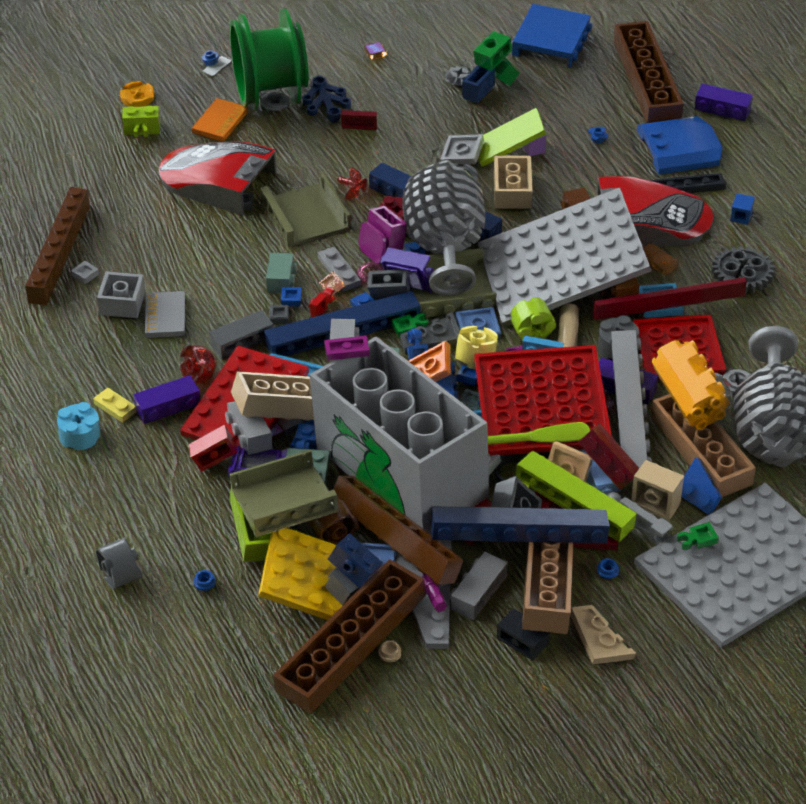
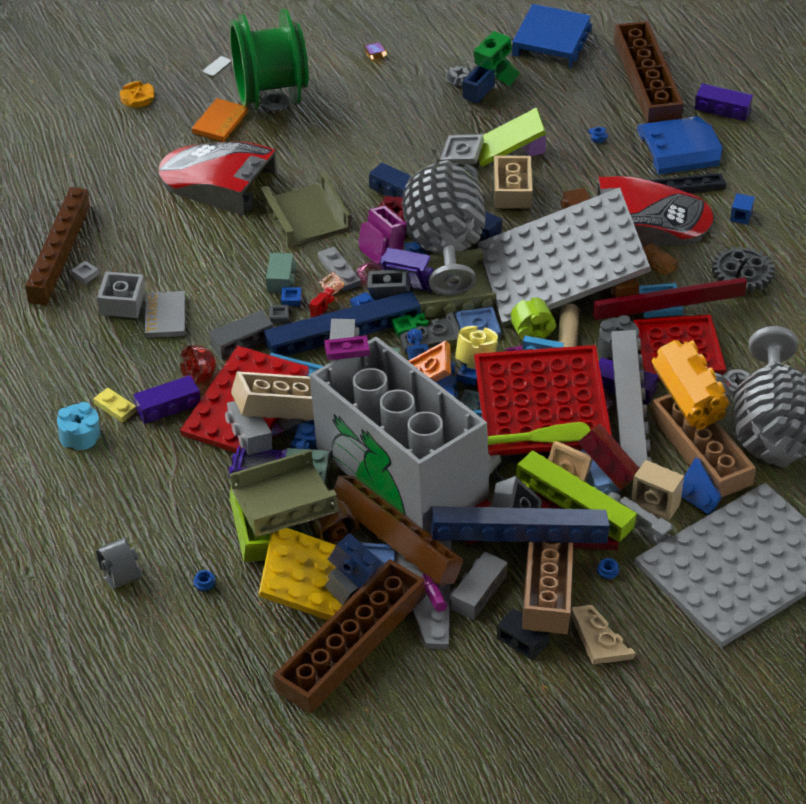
(141, 120): lime brick -> none
(210, 58): blue plate -> none
(213, 448): red brick -> none
(320, 85): dark blue plant -> none
(355, 183): clear red plant -> none
(359, 120): dark red plate -> none
(389, 651): tan plate -> none
(701, 535): green plate -> none

